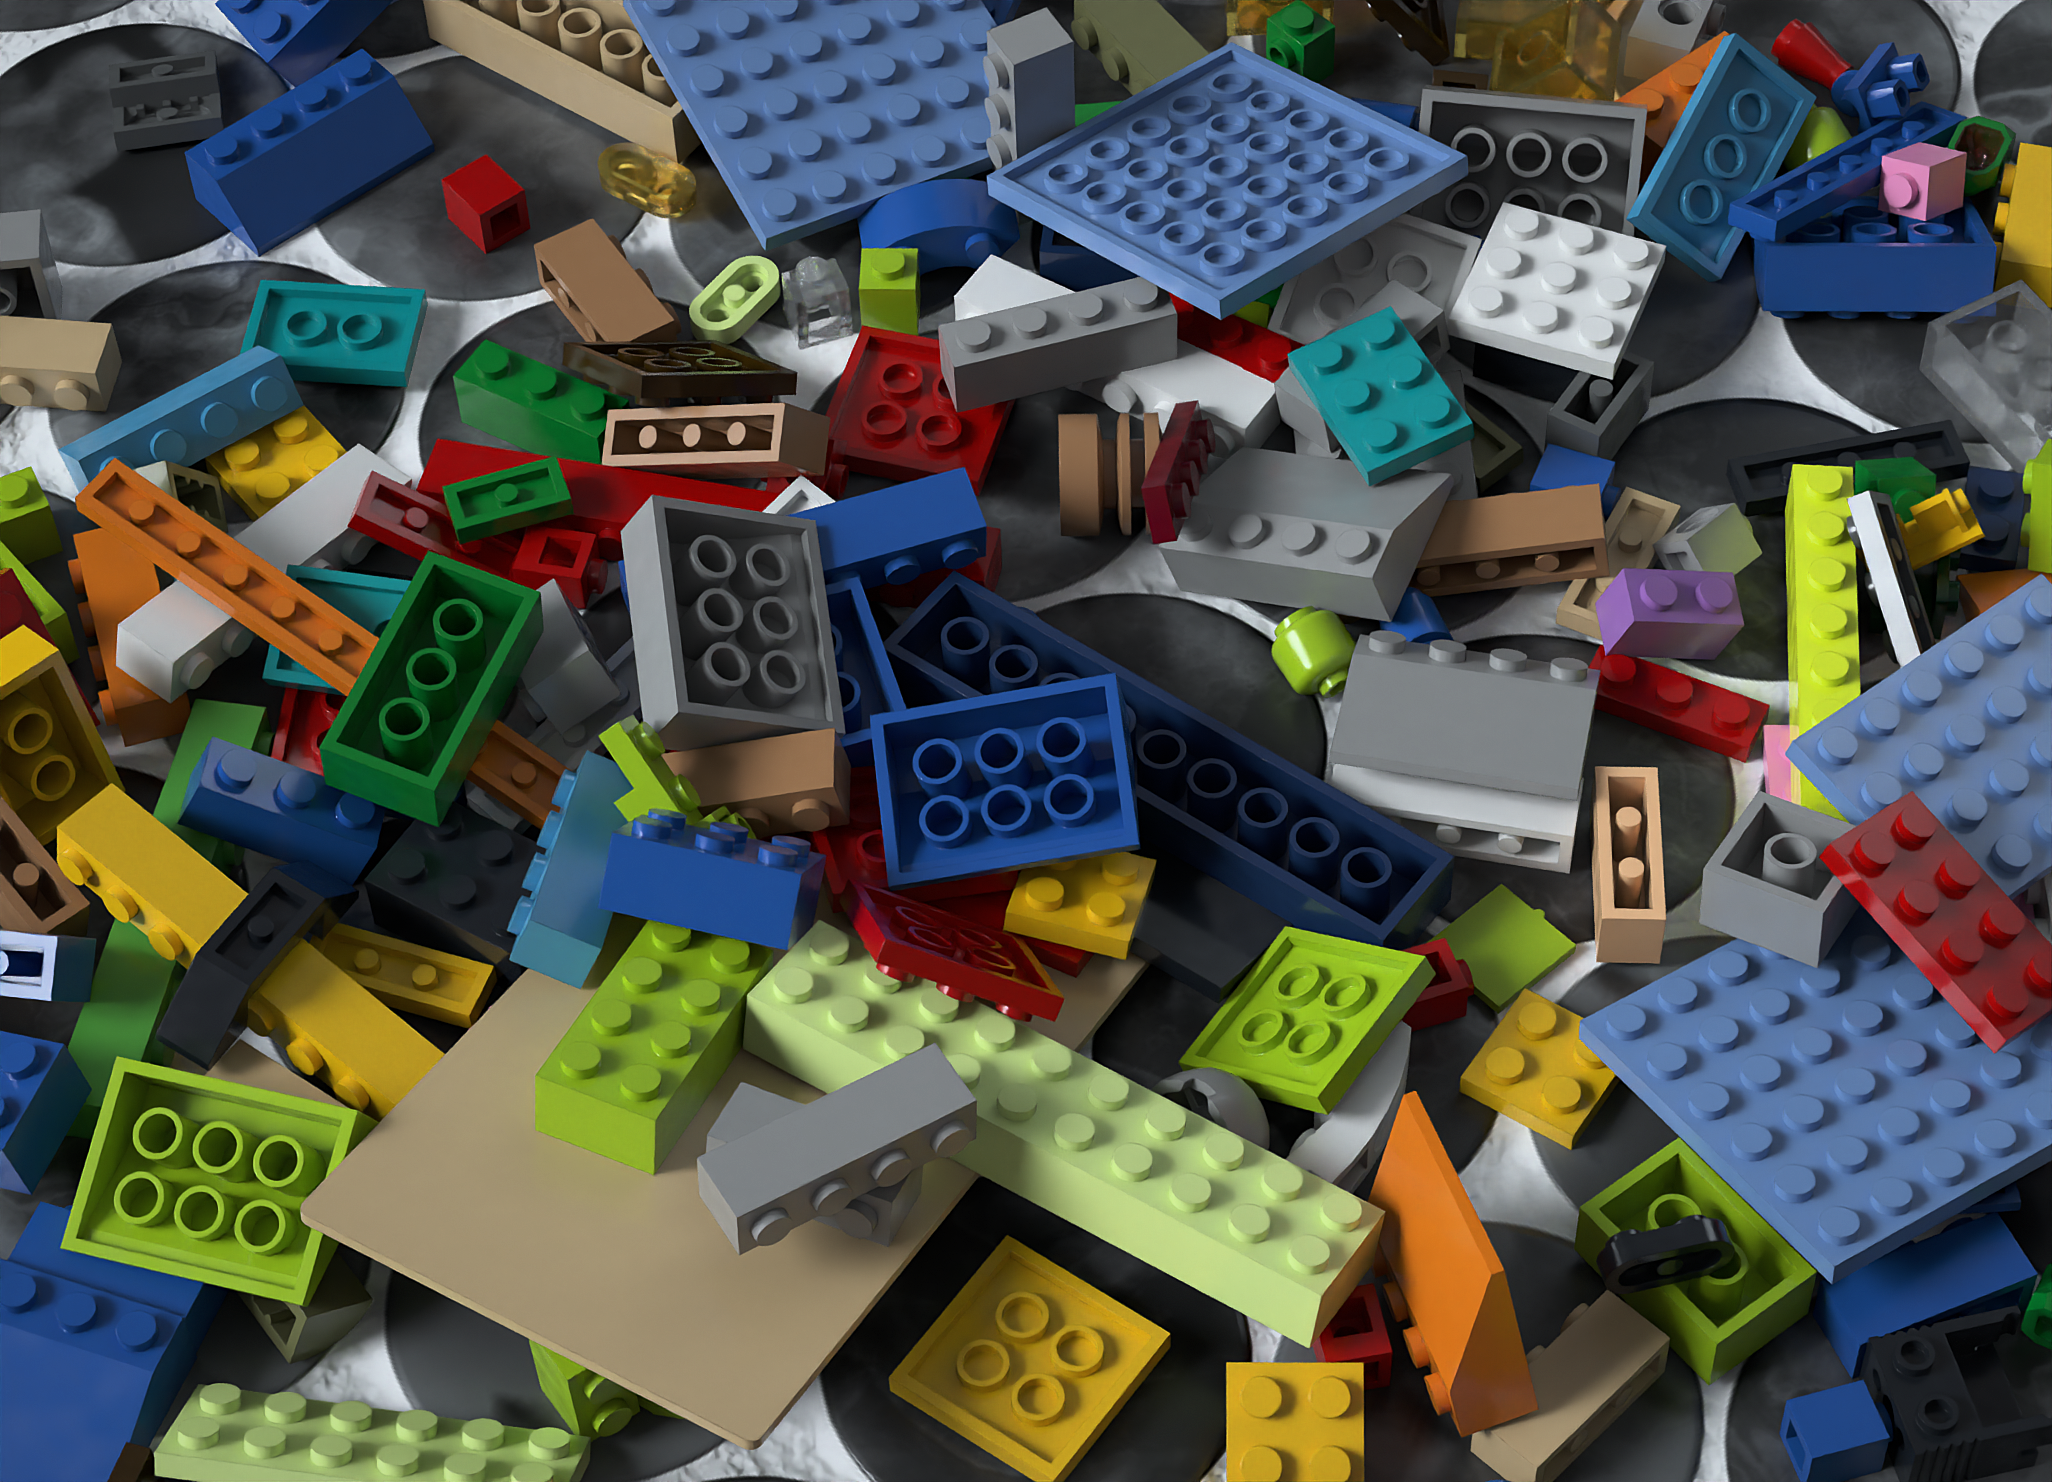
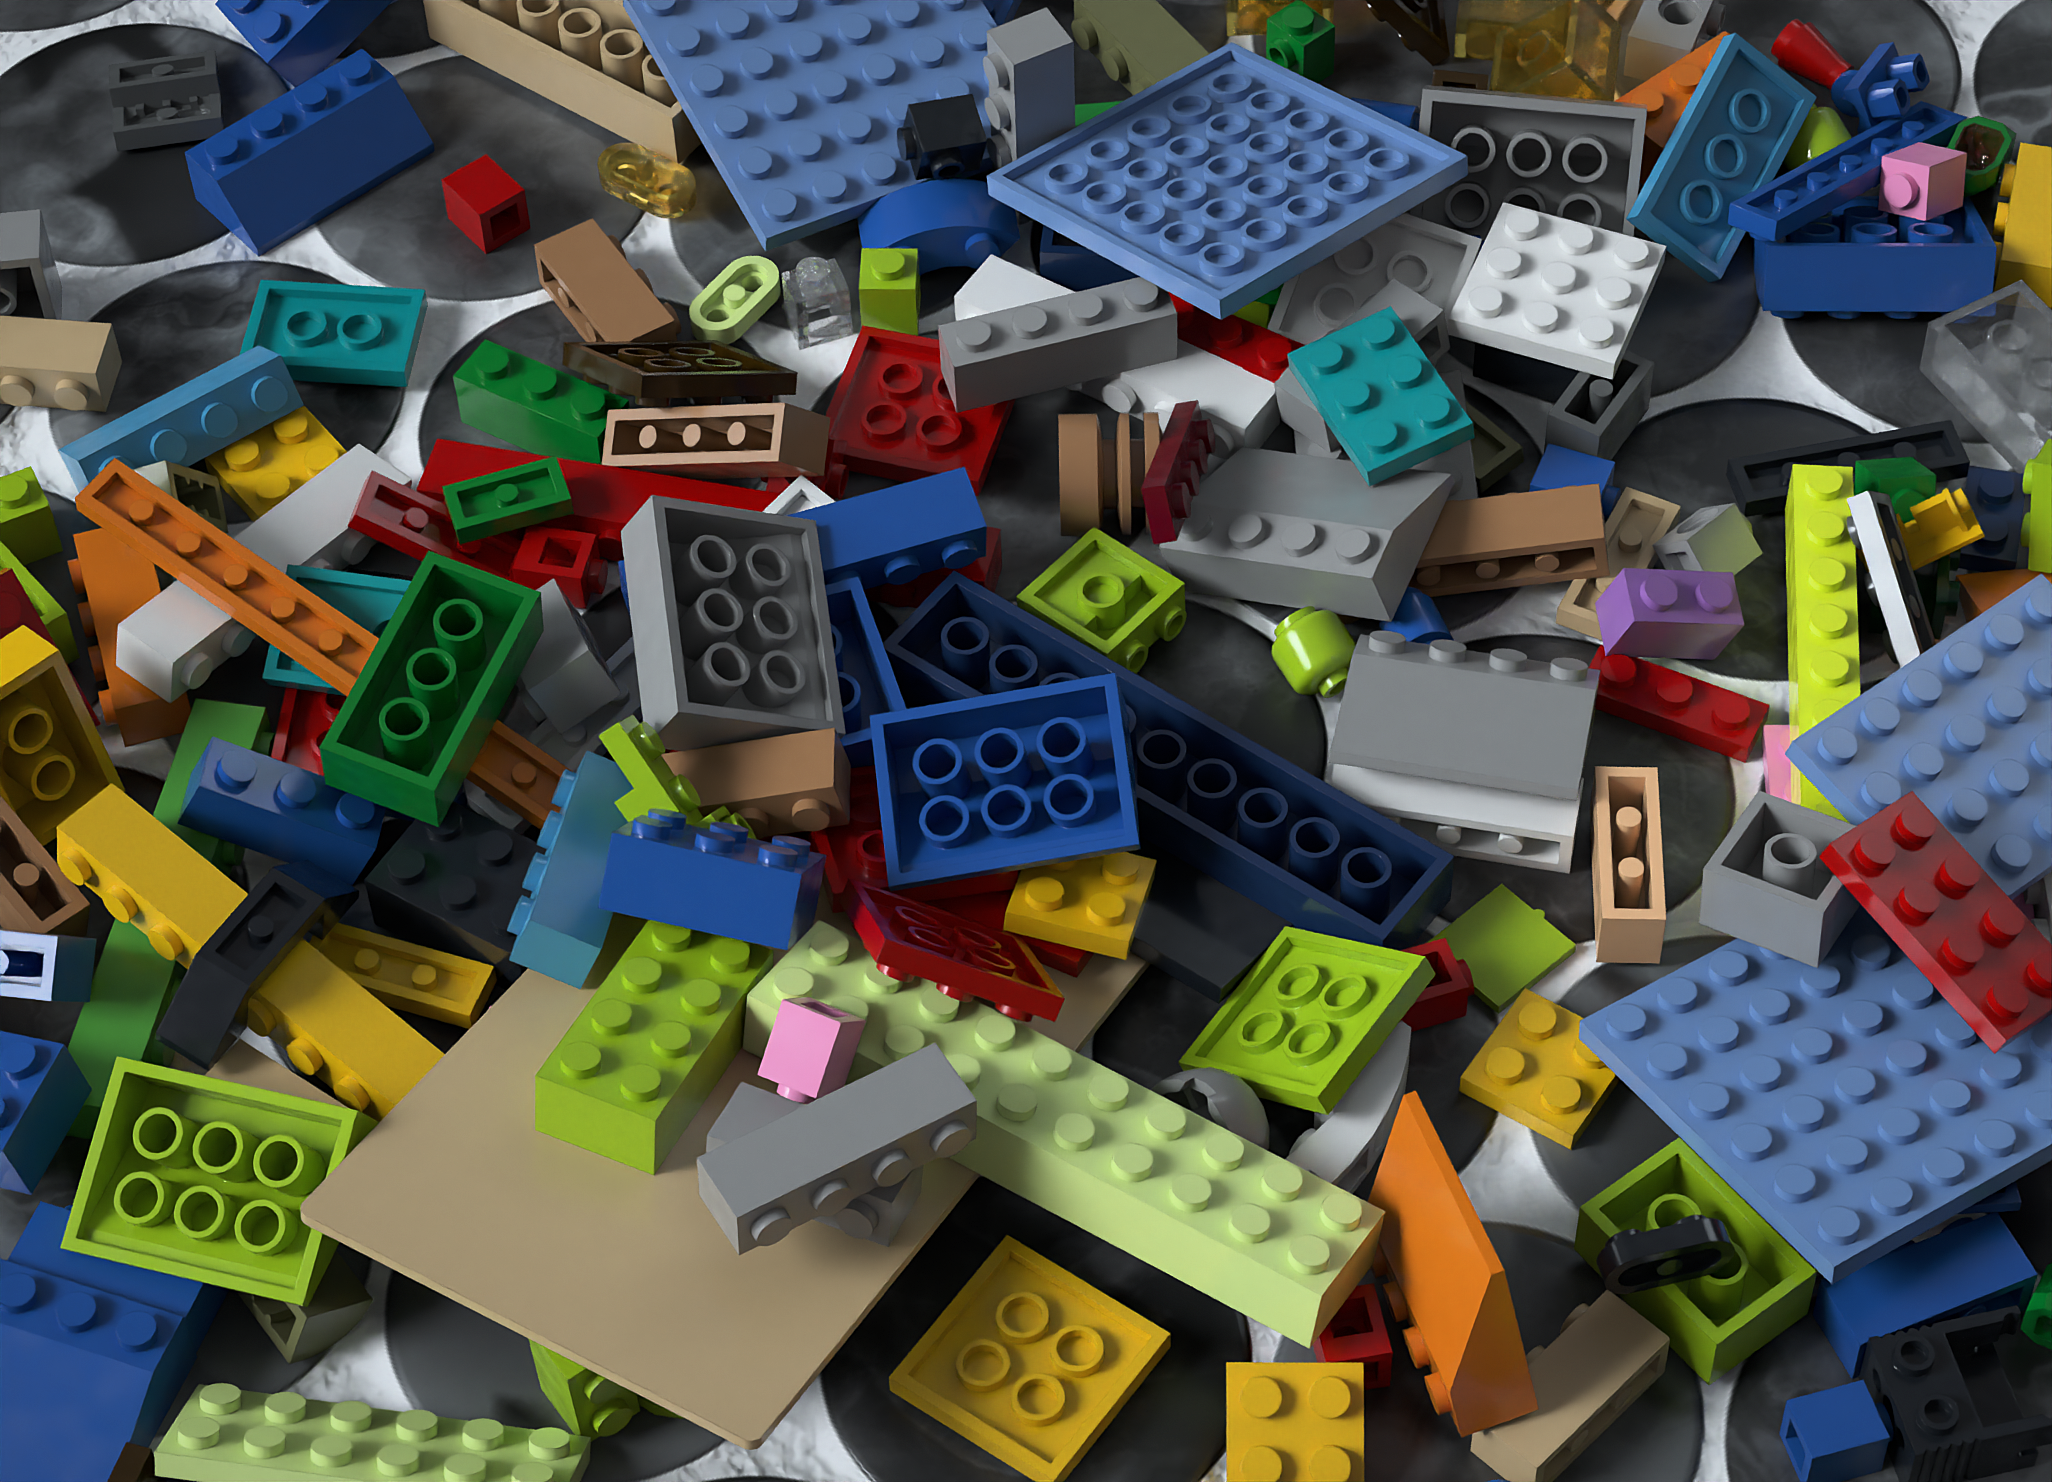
(810, 1049): none -> bright pink brick
(942, 137): none -> black brick
(1108, 599): none -> lime plate

